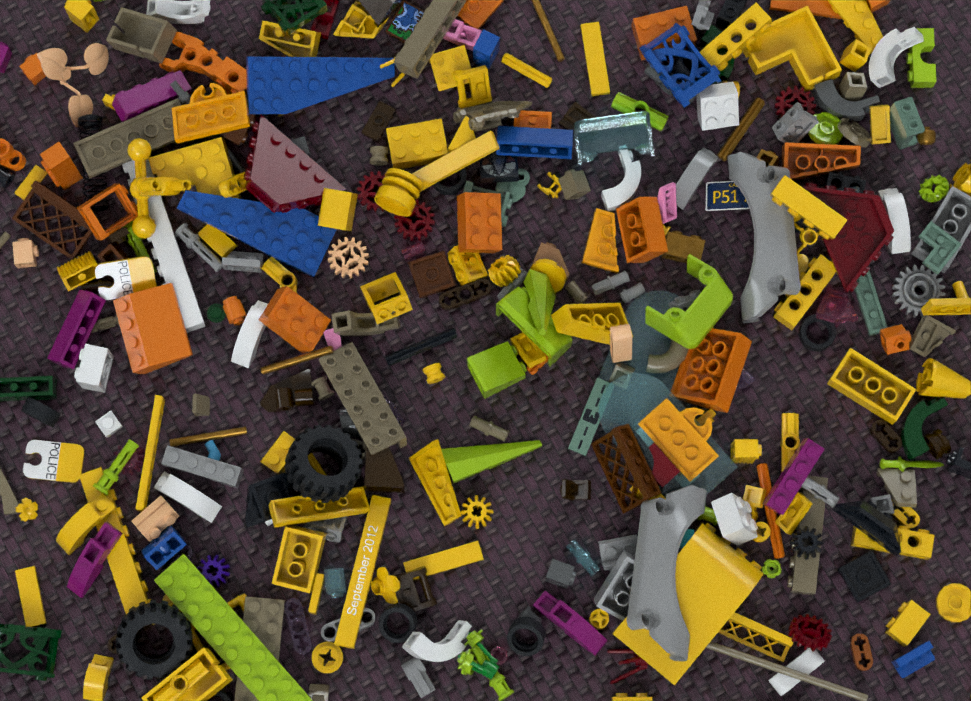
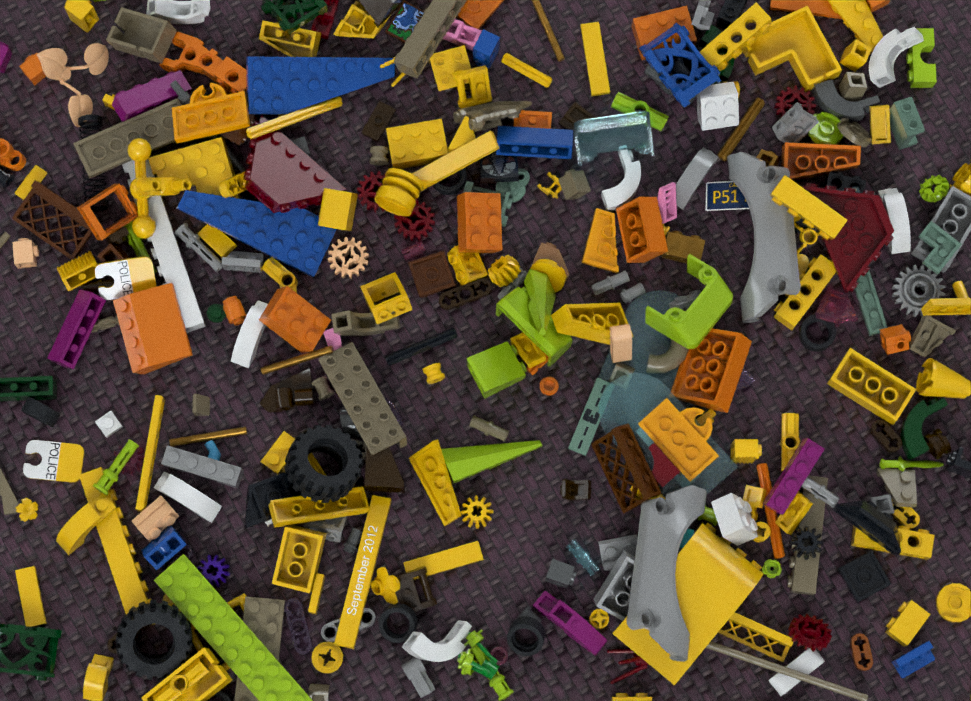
(60, 166): orange wedge -> none
(92, 558): magenta slope -> none
(94, 368): white brick -> none
(293, 117): none -> yellow axle
(335, 582): clear light blue brick -> none
(352, 541): none -> dark grey pin
(549, 386): none -> orange plate
(579, 296): dark tan pin -> none
(927, 137): pearl gold piece -> none

